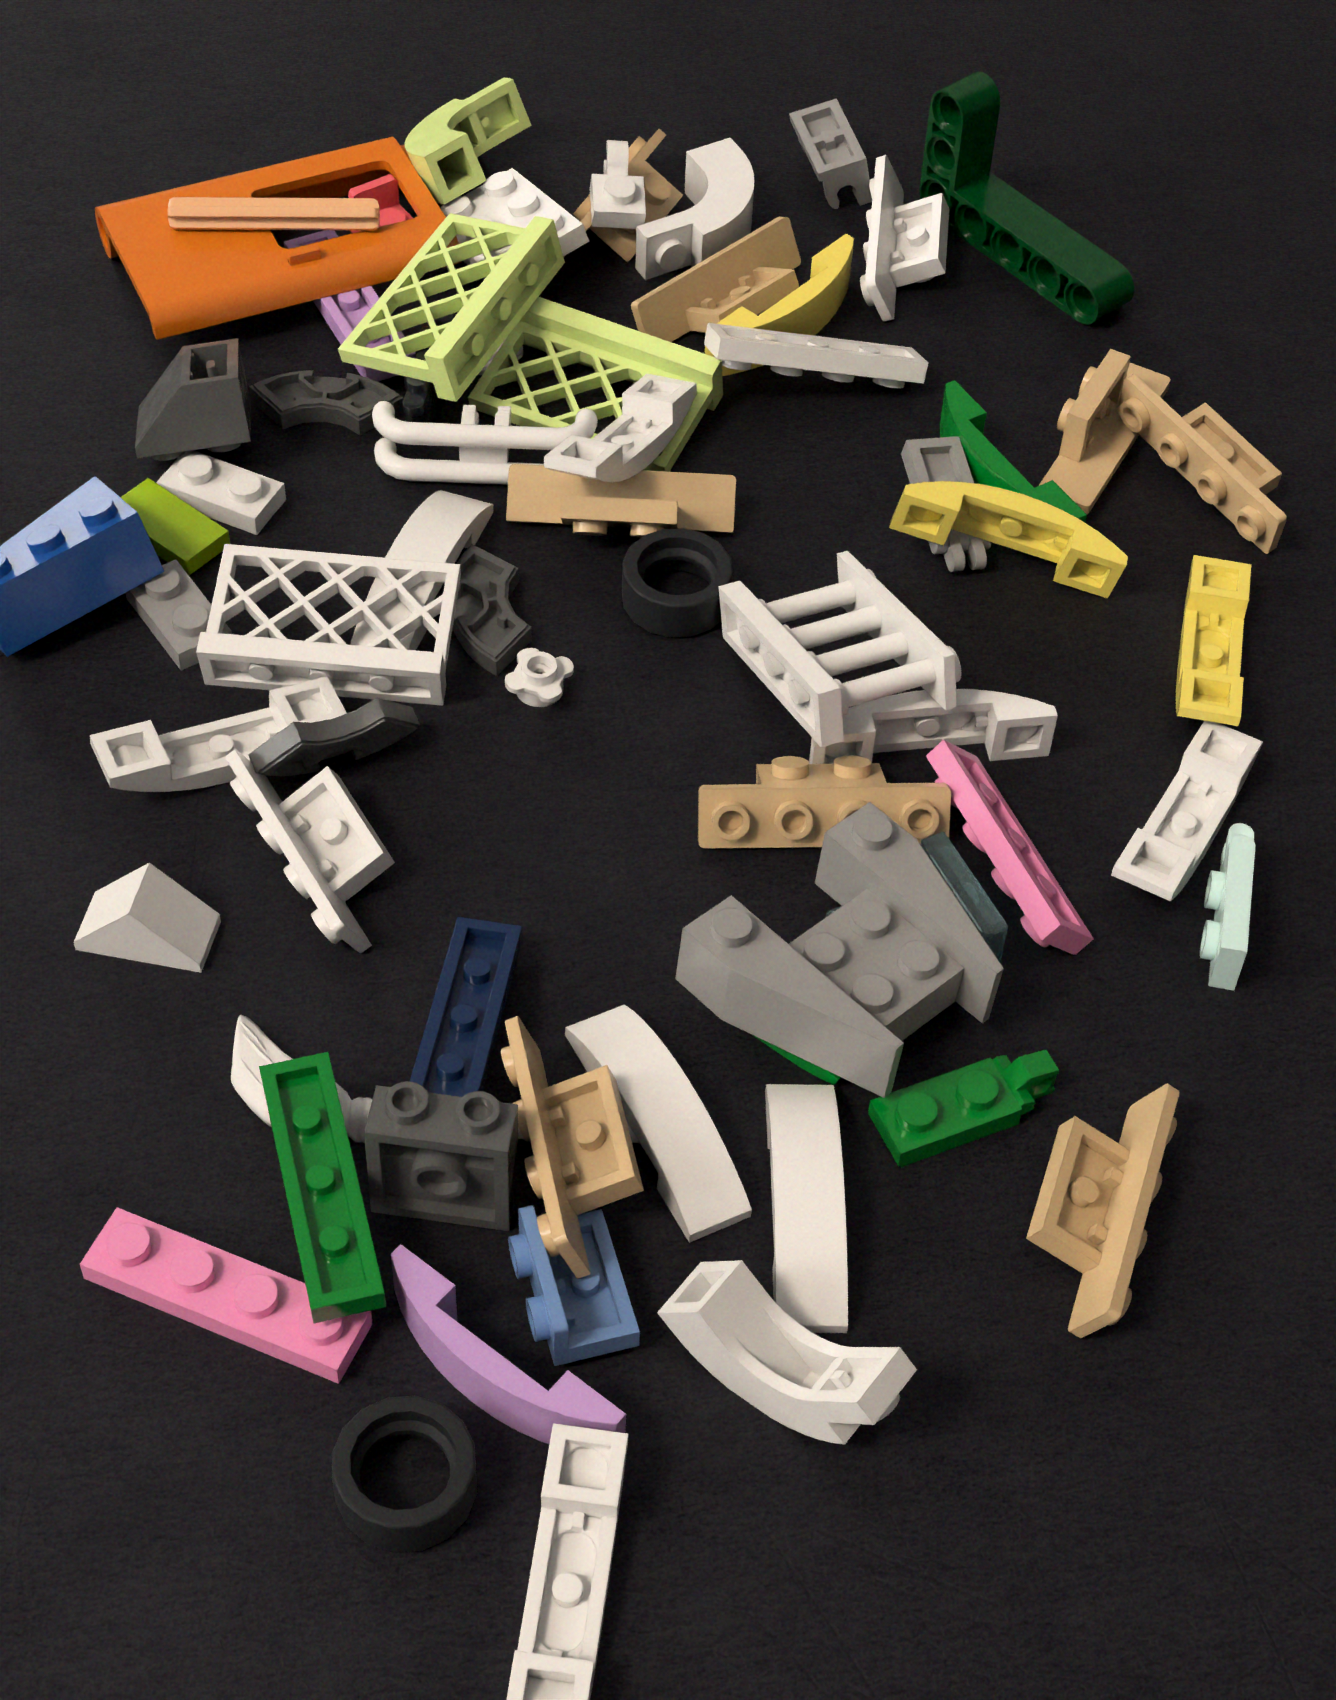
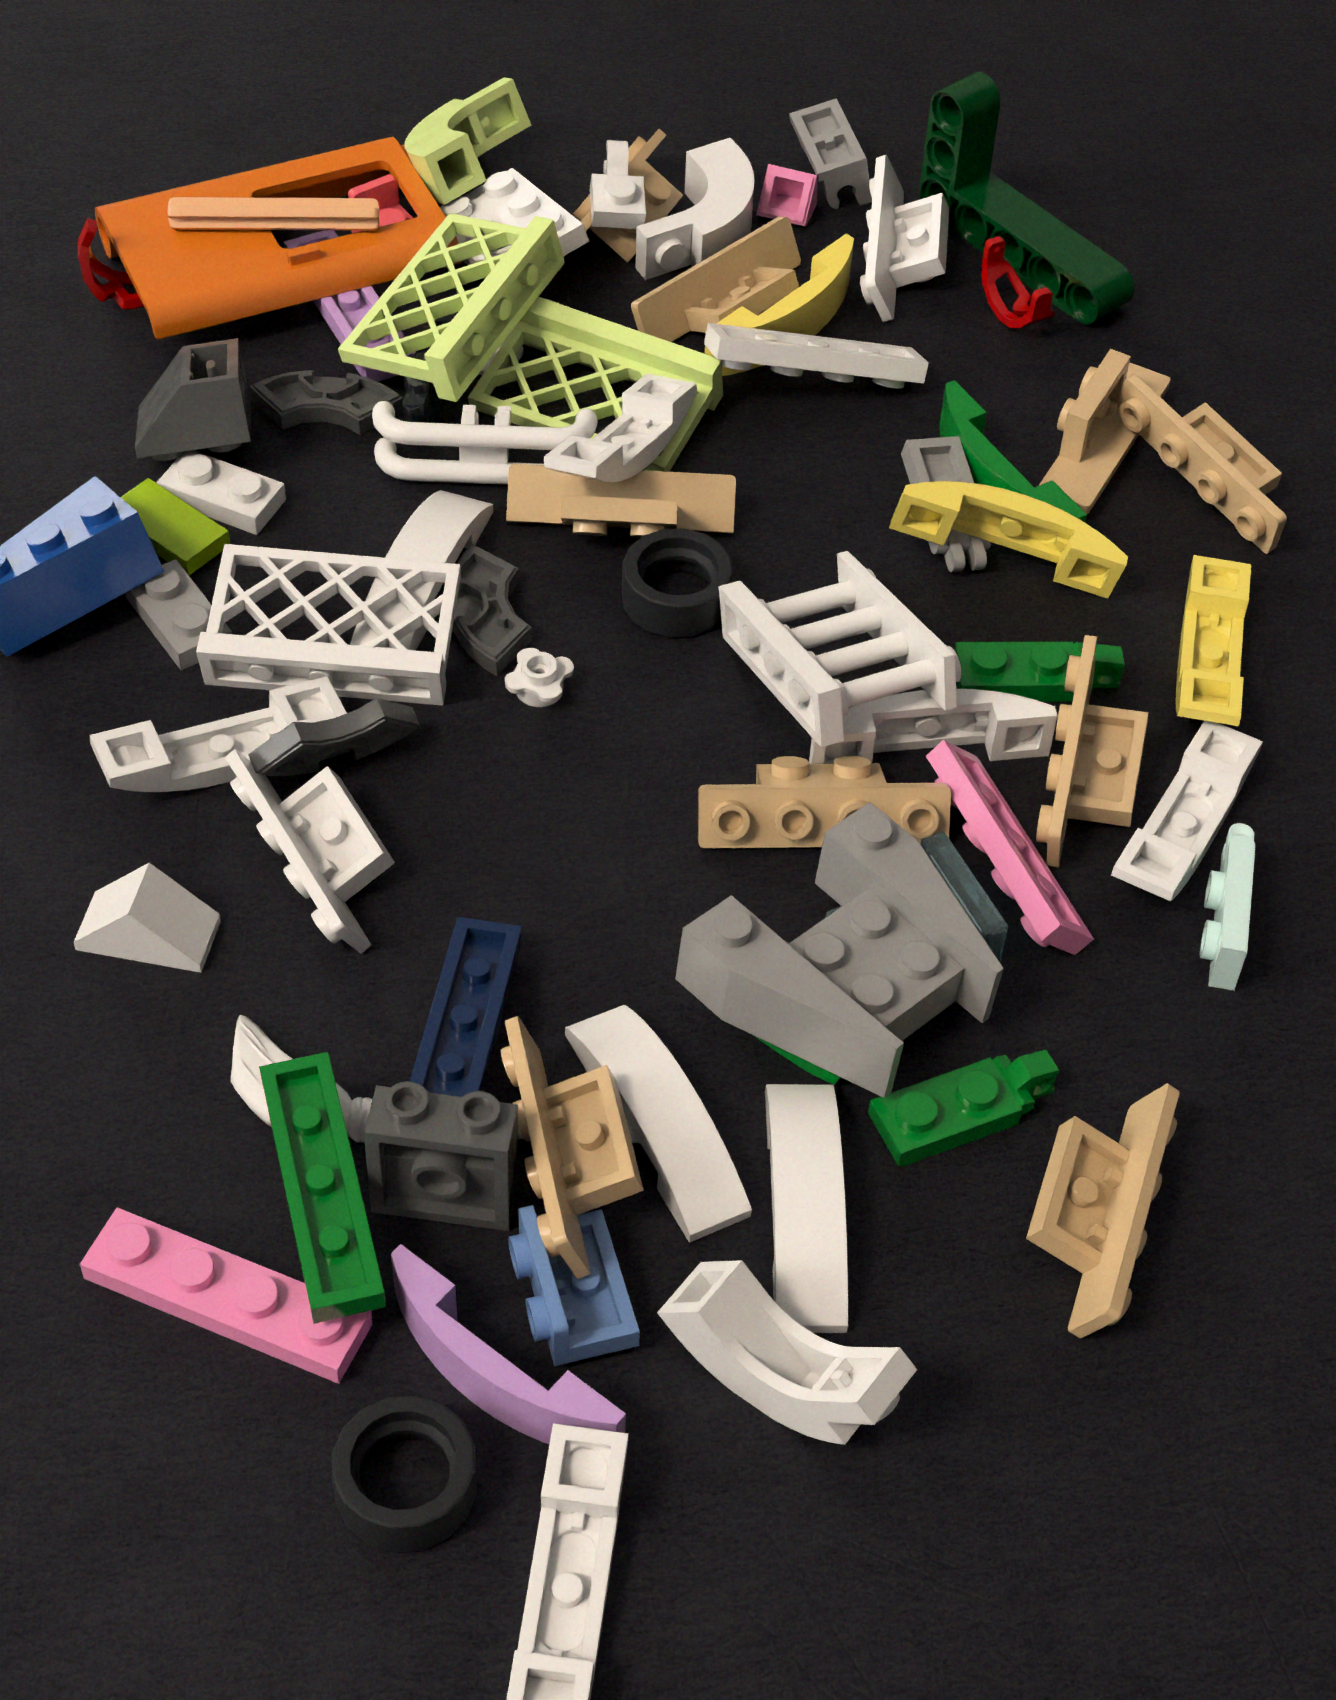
(91, 264): none -> red helmet
(788, 195): none -> bright pink slope
(1029, 308): none -> red helmet
(1032, 668): none -> green hinge
(1099, 759): none -> tan bracket

